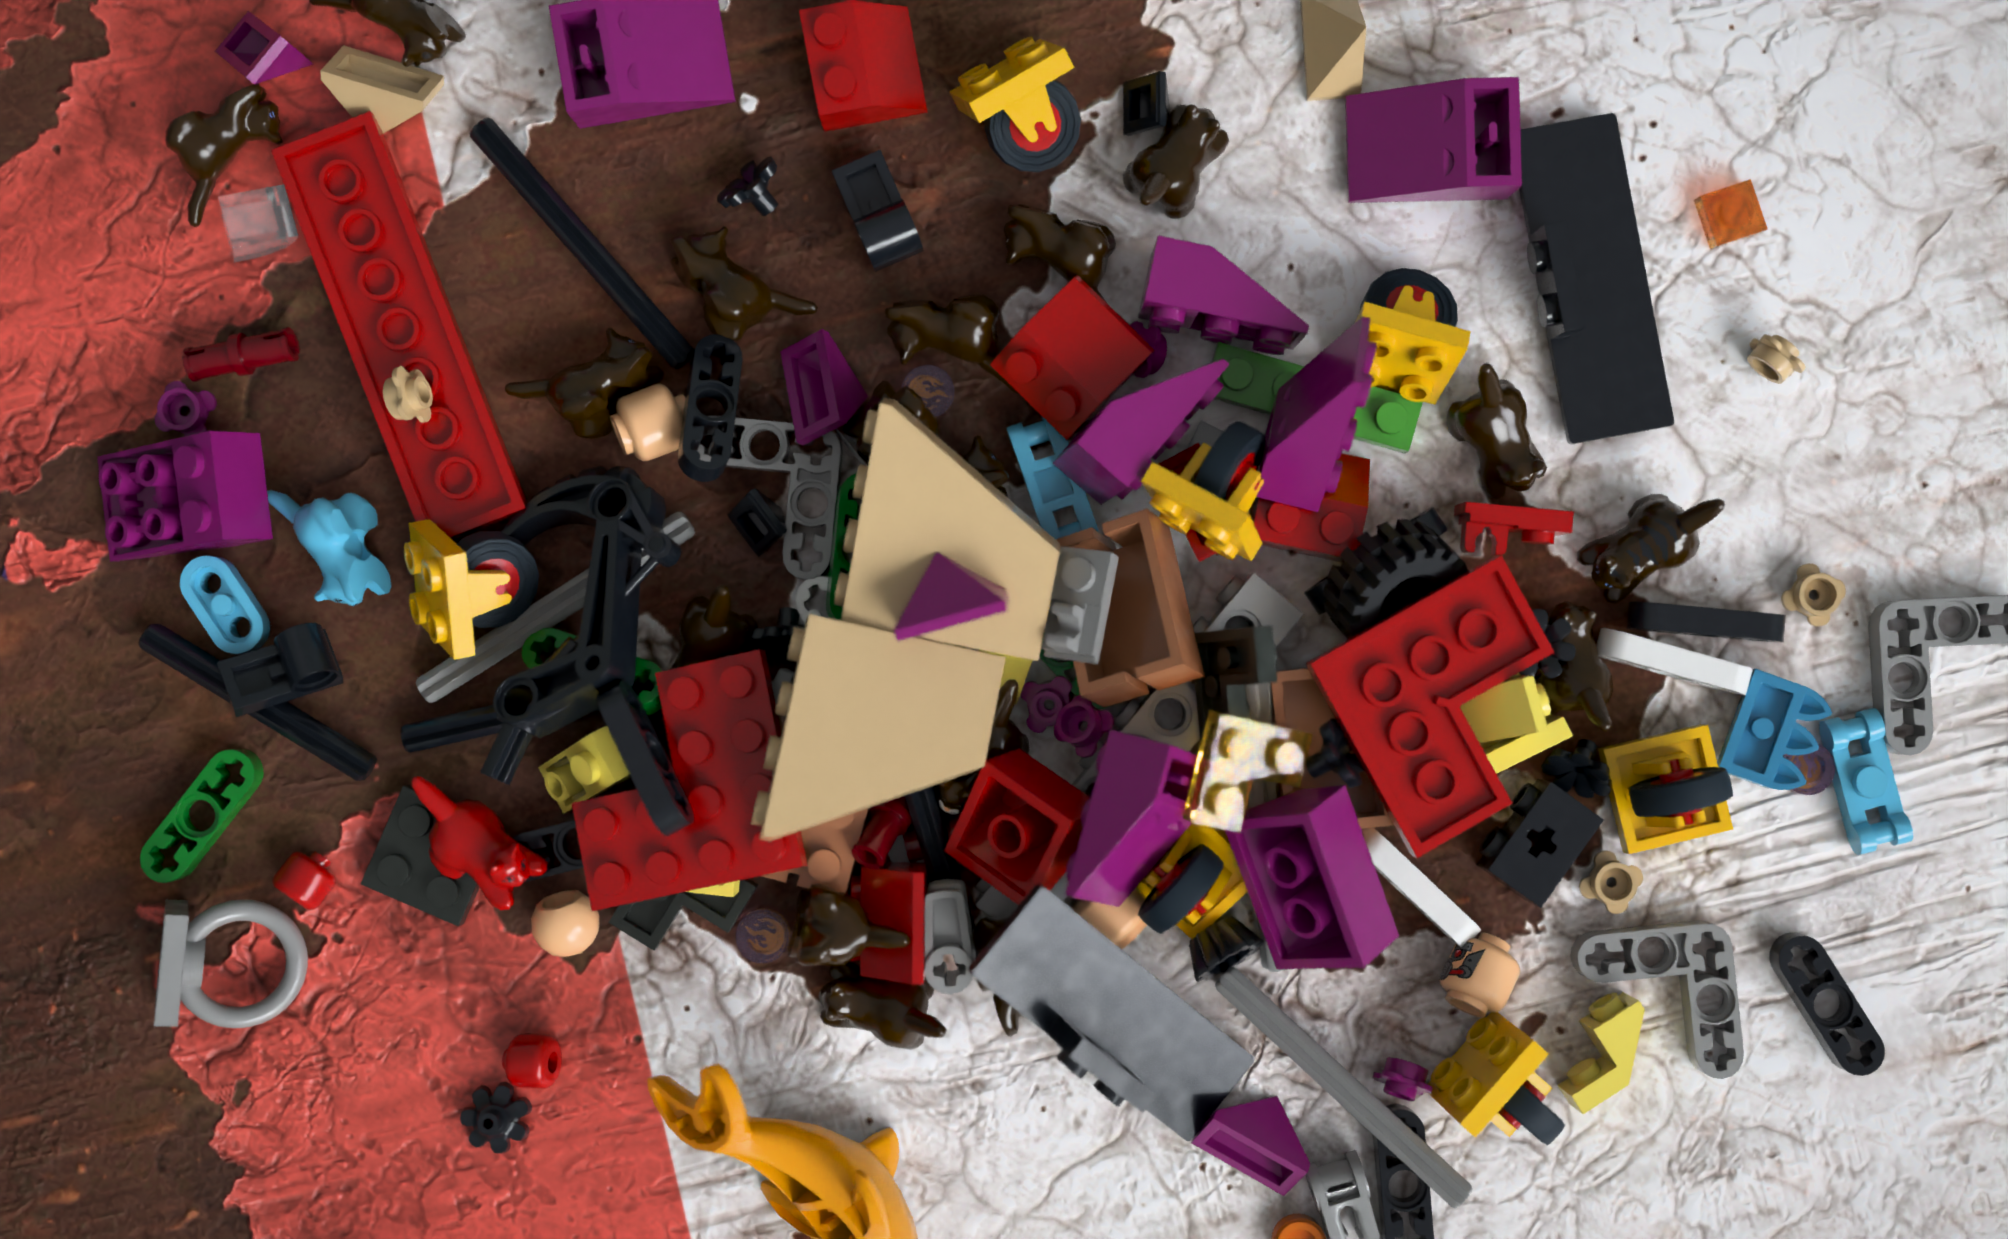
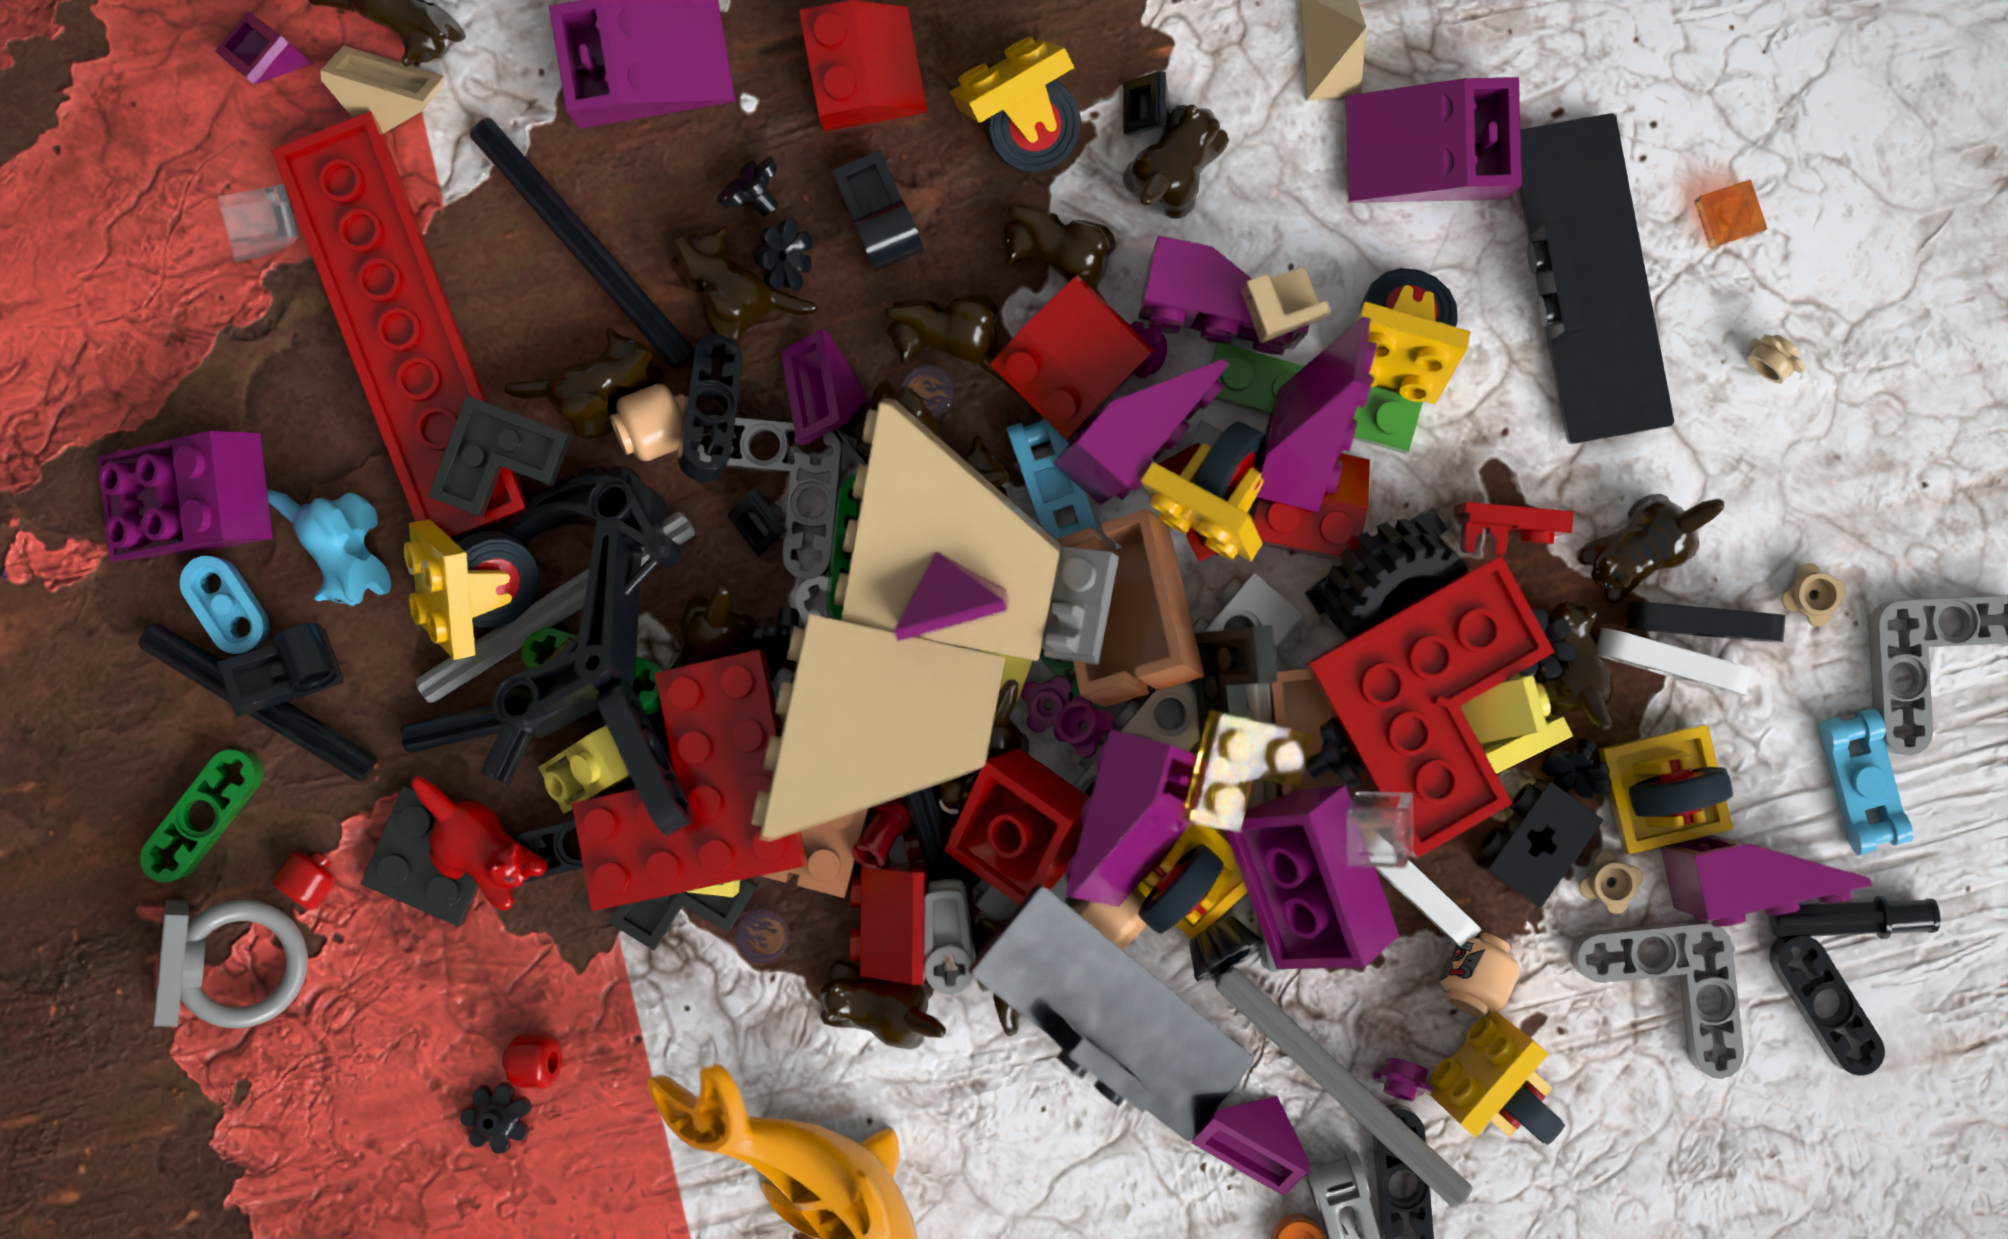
(174, 399): magenta plate -> none
(211, 141): dark brown animal -> none
(241, 354): dark red pin -> none
(408, 395): tan plate -> none
(486, 442): none -> pearl dark grey plate
(565, 923): light nougat piece -> none
(783, 255): none -> black plant
(836, 929): dark brown animal -> none
(1282, 303): none -> tan panel
(1380, 829): none -> clear panel
(1498, 431): dark brown animal -> none
(1615, 1032): light yellow slope -> none
(1727, 878): none -> magenta slope
(1767, 729): dark azure plate -> none
(1817, 769): clear purple tile -> none
(1859, 918): none -> black axle

